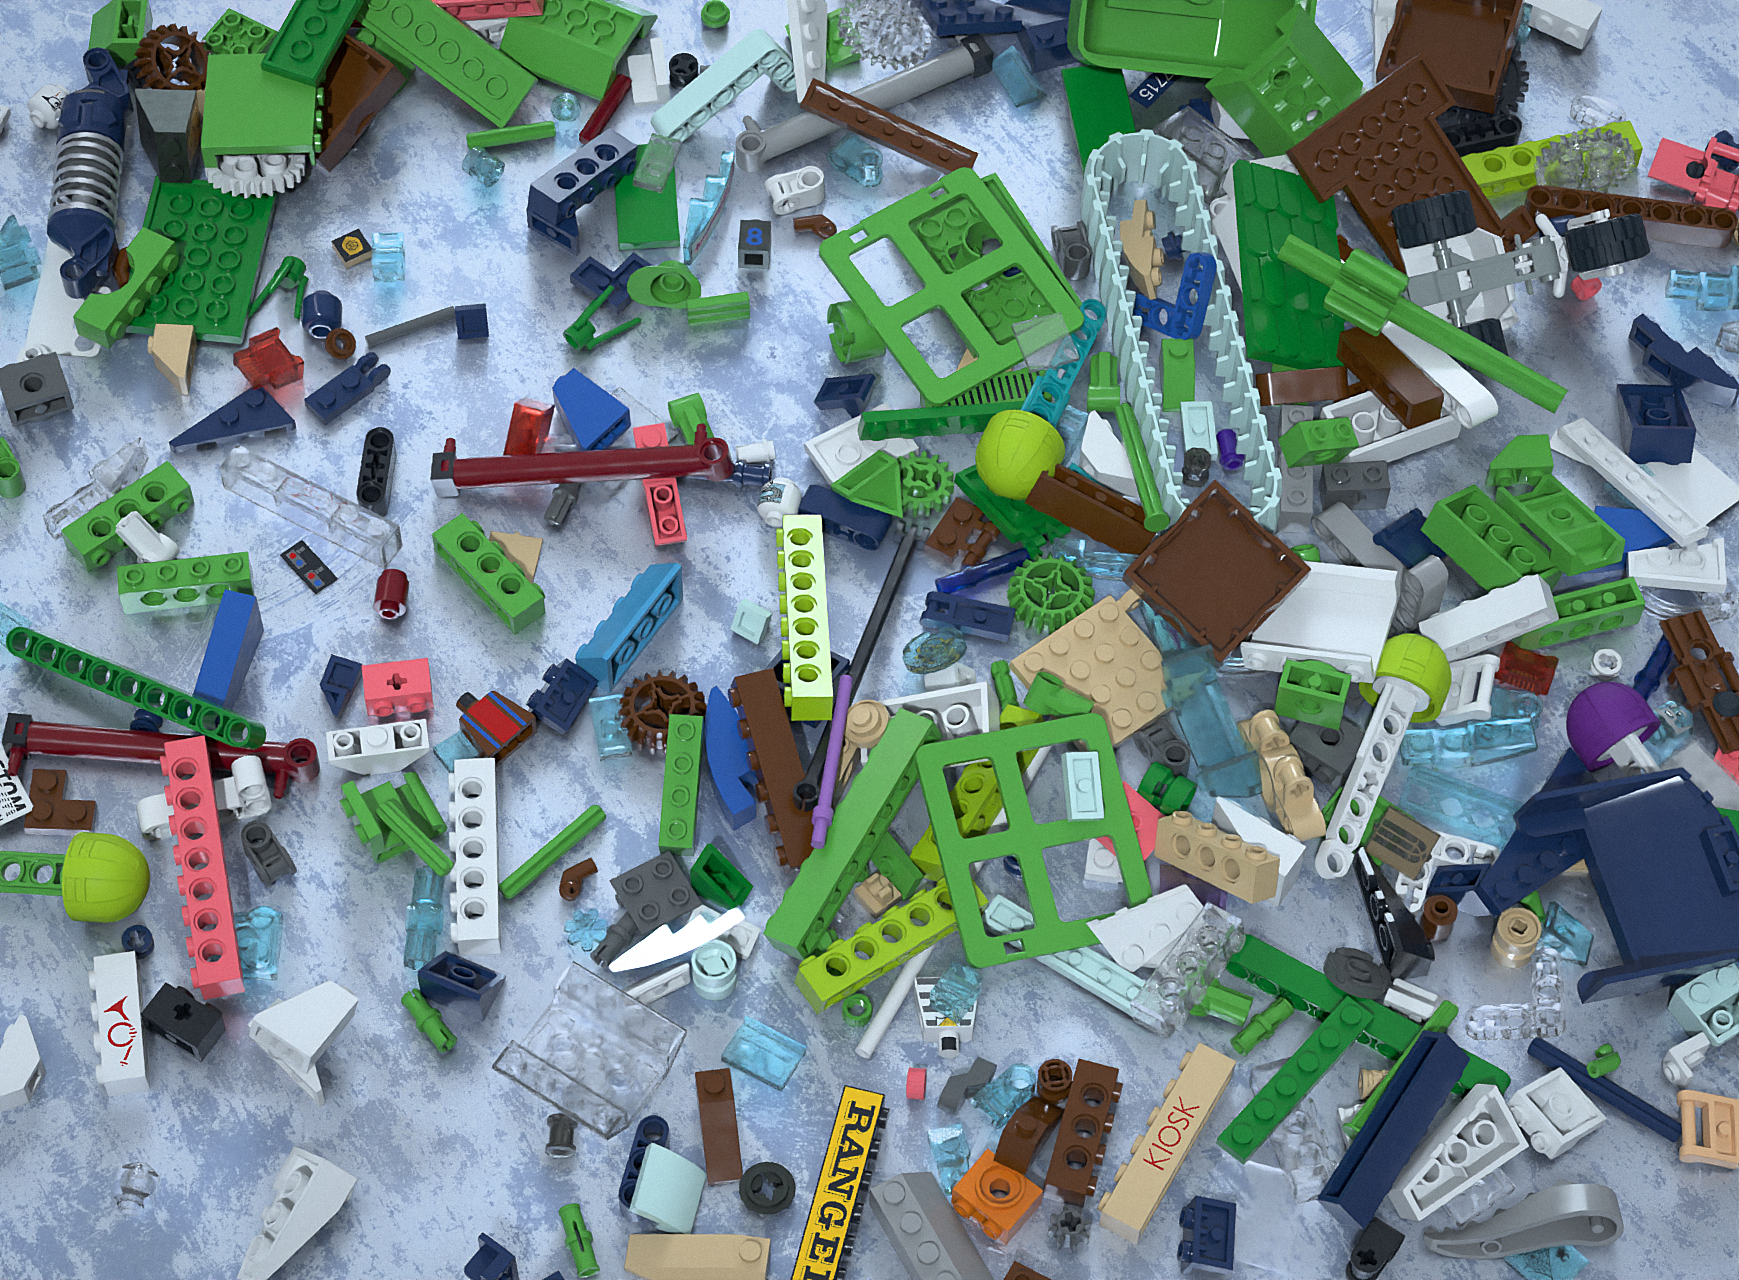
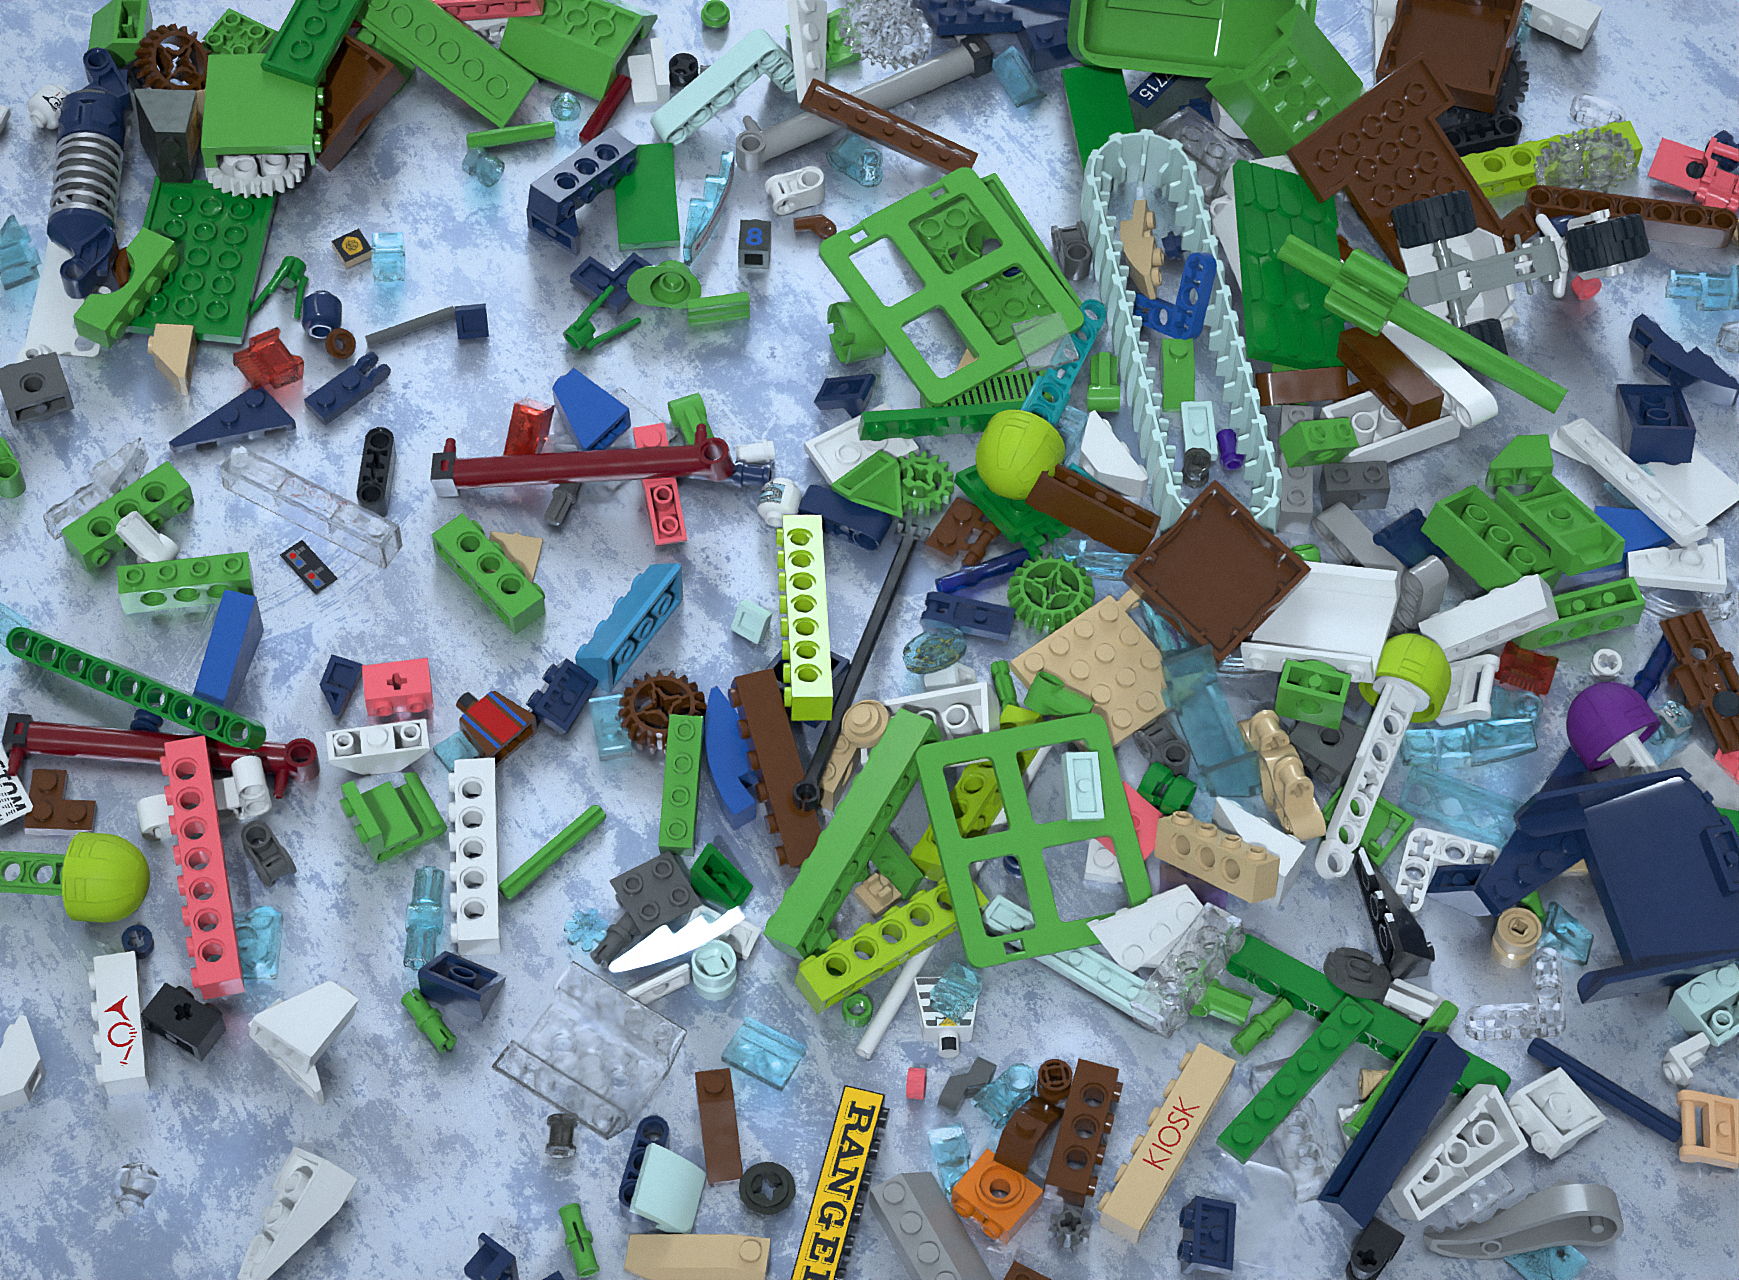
(391, 594): dark red brick -> none
(414, 838): bright green axle -> none
(573, 877): reddish brown arm -> none
(657, 163): clear plate -> none
(823, 813): medium lavender bar -> none
(1155, 517): bright green axle -> none
(1402, 842): clear smoke piece -> none
(1438, 917): reddish brown brick -> none
(1606, 1063): bright green arm -> none

